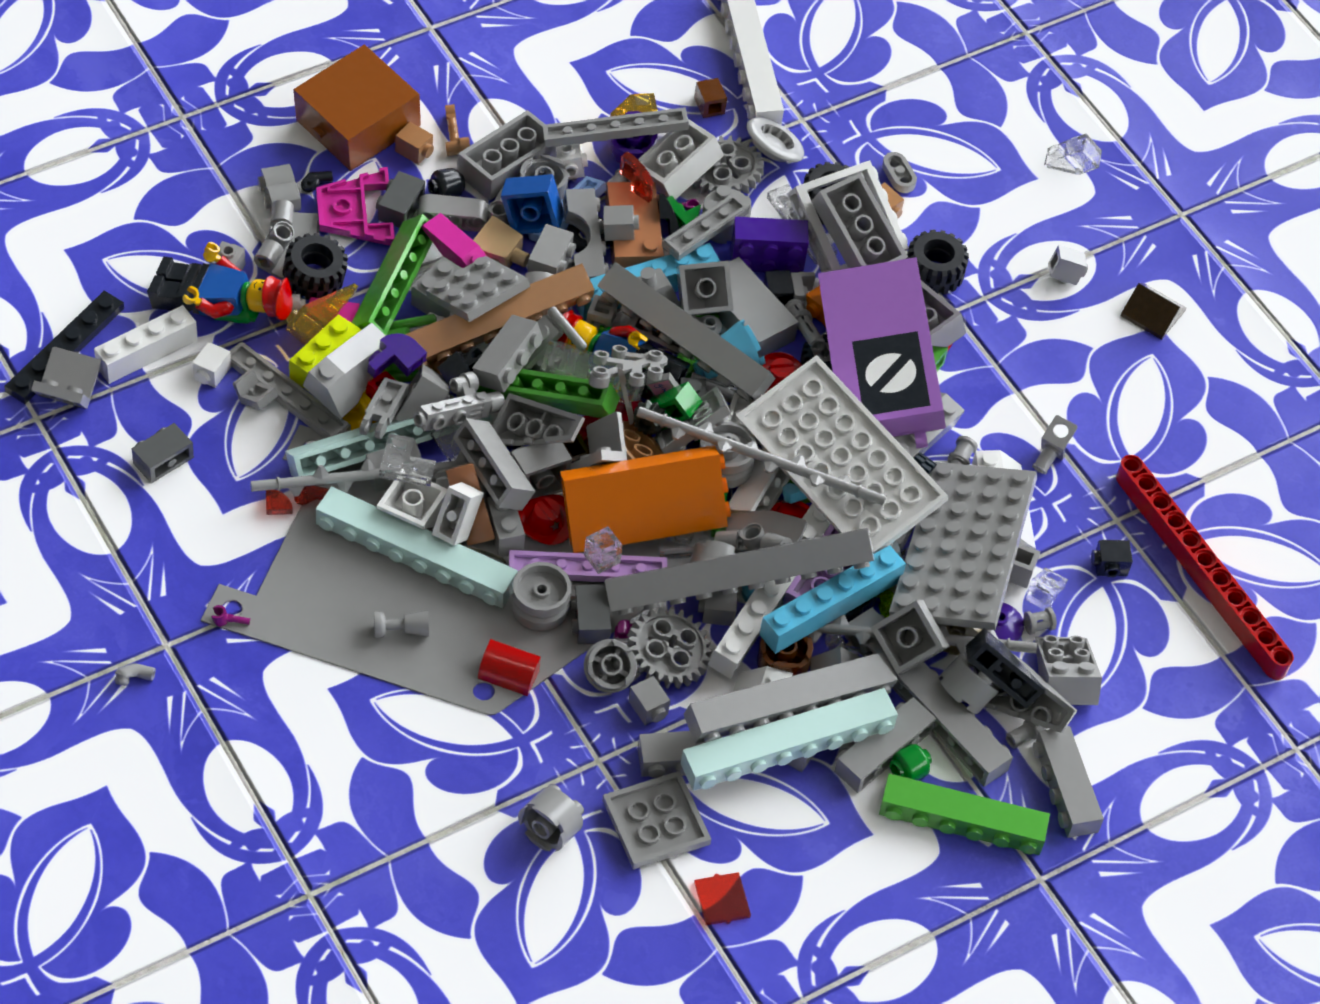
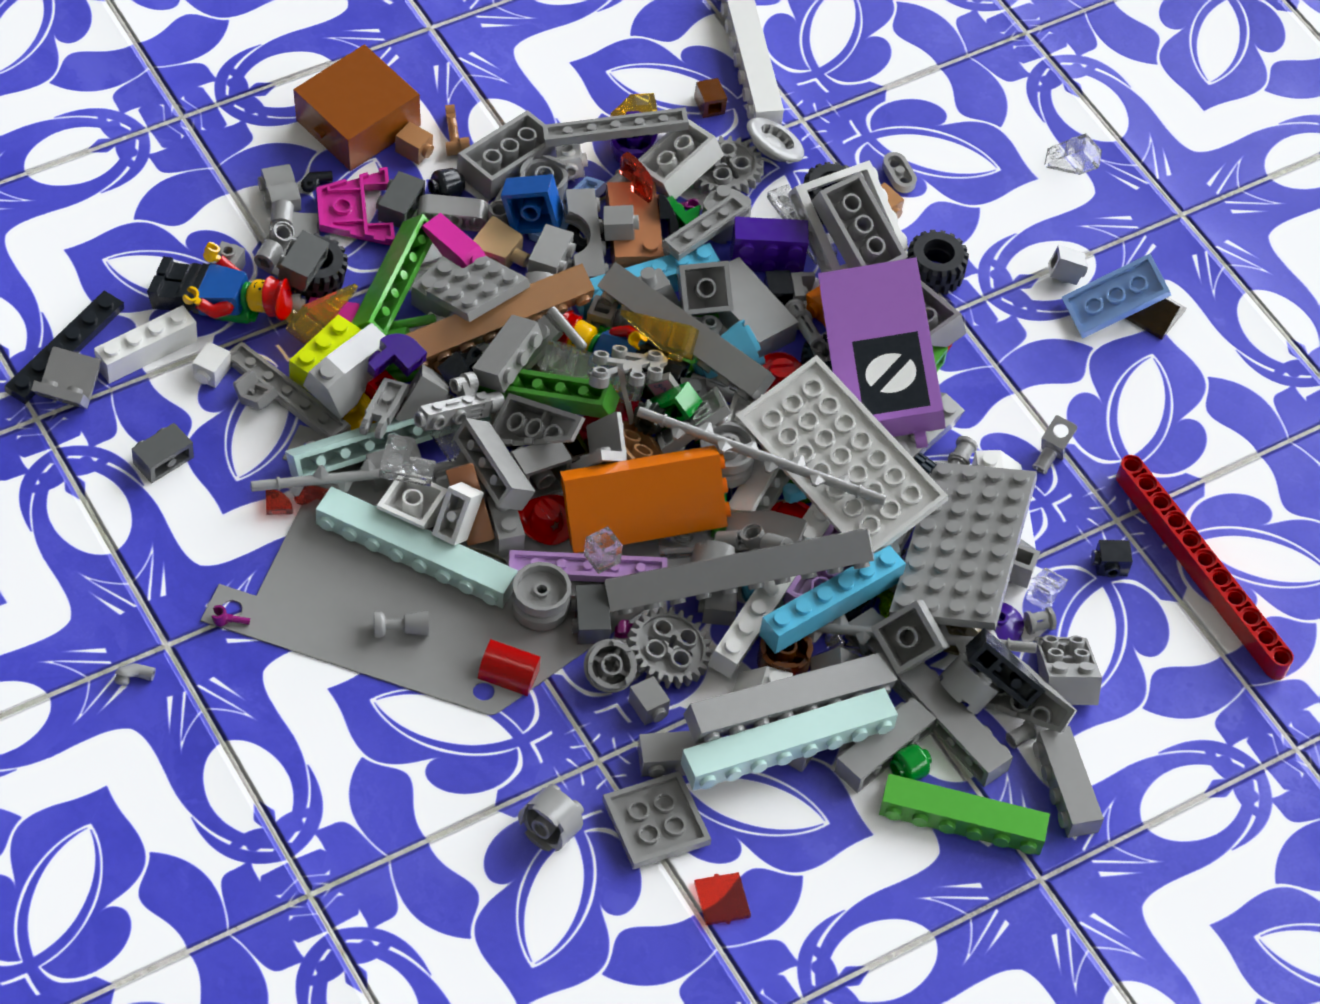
(303, 260): none -> dark grey brick
(669, 336): none -> clear yellow slope
(1116, 295): none -> light blue plate

